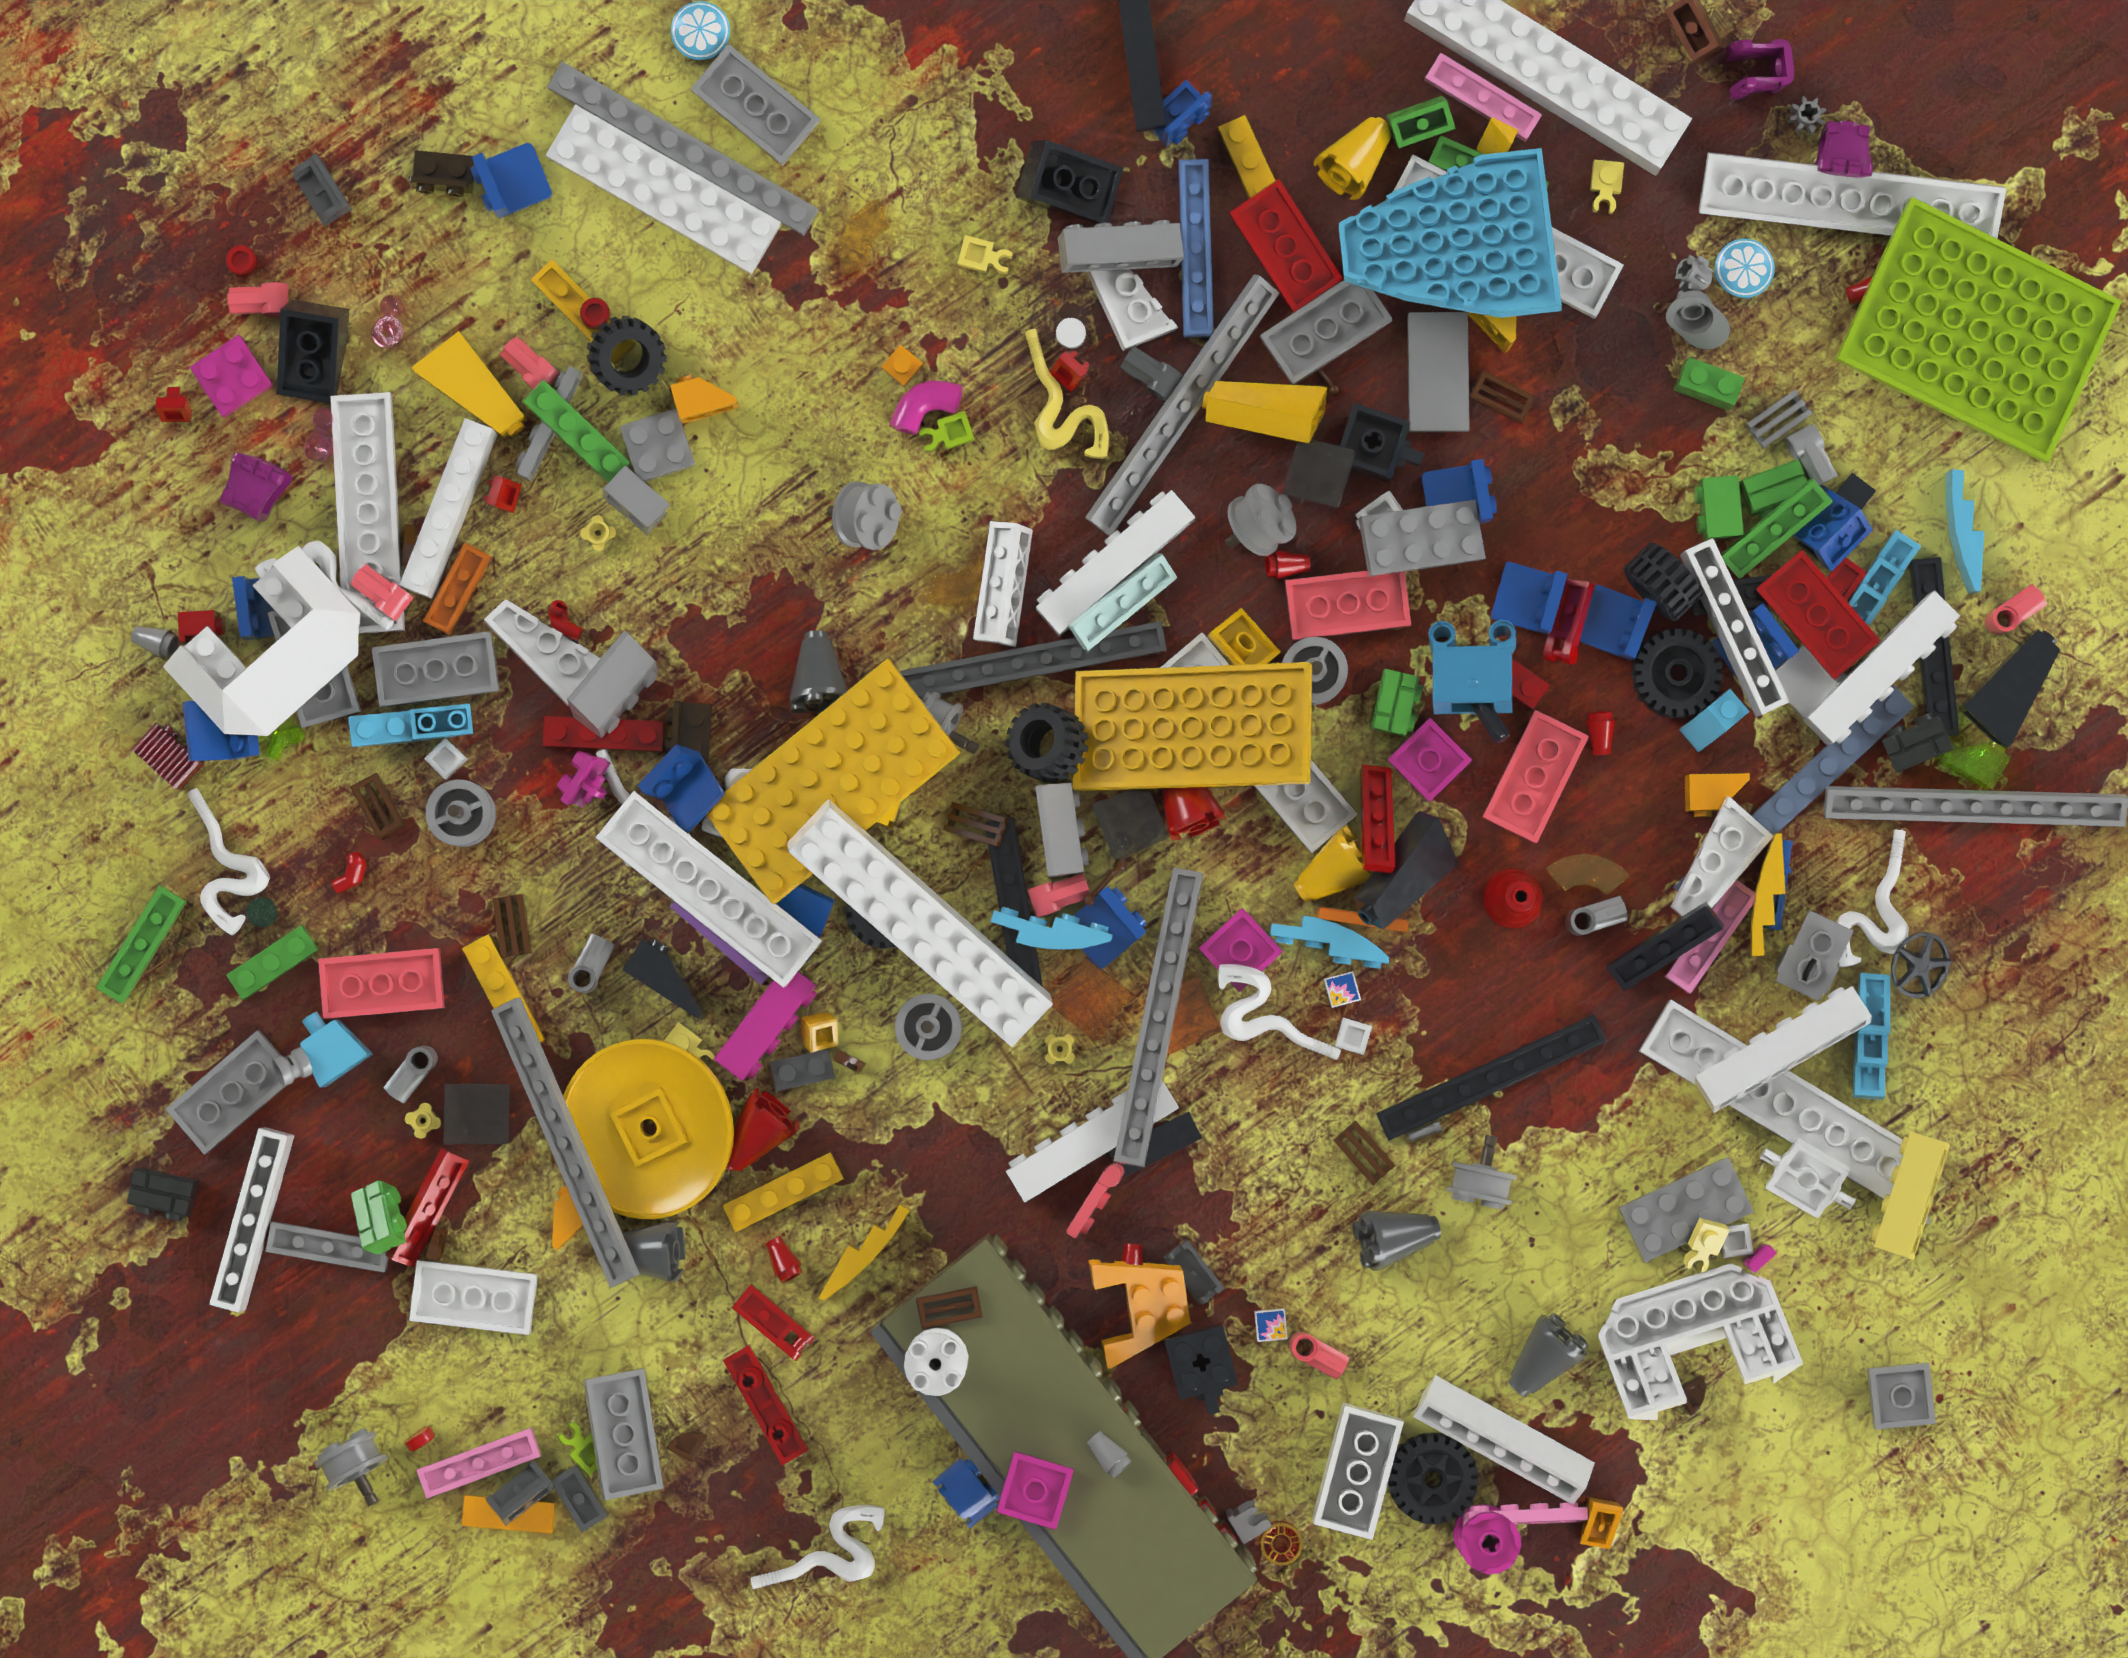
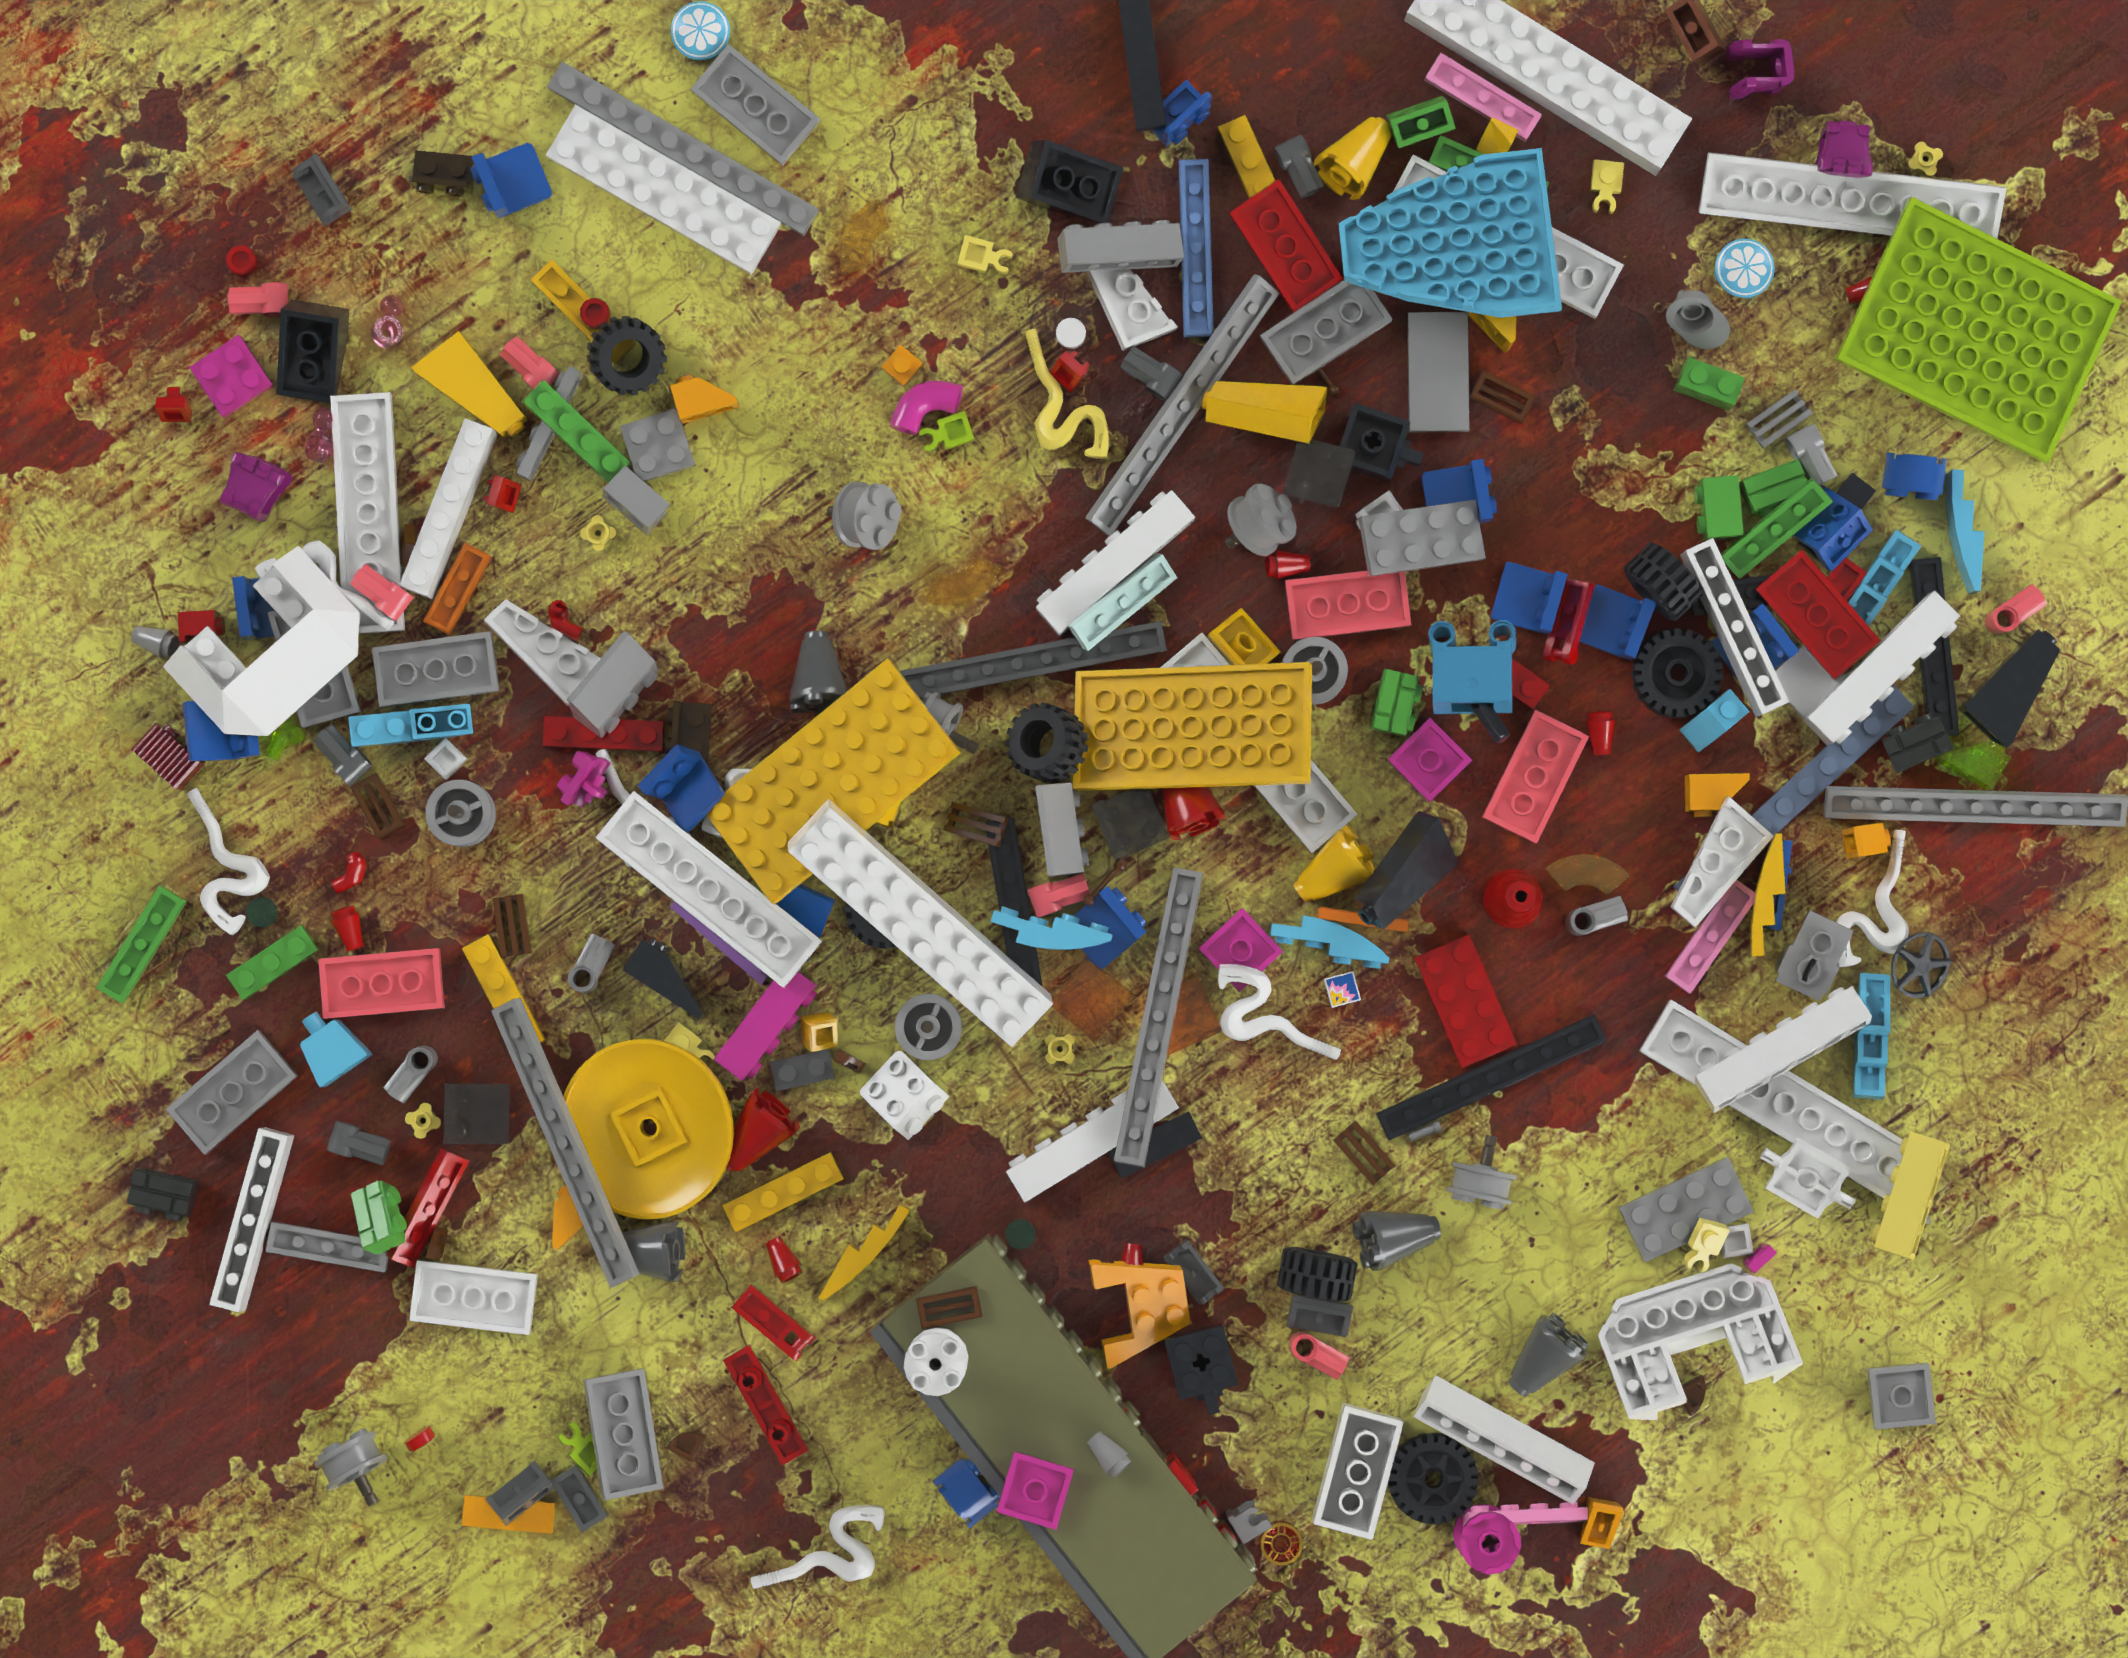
(292, 1066): light grey wheel -> none
(346, 761): none -> dark grey piece
(347, 925): none -> red cone
(351, 1141): none -> dark grey piece
(479, 1462): bright pink plate -> none
(903, 1094): none -> white bracket
(1001, 584): white fence -> none
(1020, 1234): none -> clear green tile
(1096, 1199): coral hinge -> none
(1270, 1325): tile -> none
(1296, 159): none -> dark grey piece
(1317, 1274): none -> black tyre
(1319, 1315): none -> dark grey hinge
(1353, 1036): white tile -> none
(1377, 819): red plate -> none
(1465, 1001): none -> red plate
(1665, 946): black plate -> none
(1694, 273): light grey gear -> none
(1803, 123): light grey gear -> none
(1866, 840): none -> light orange slope
(1915, 475): none -> blue brick
(1917, 162): none -> light yellow plate

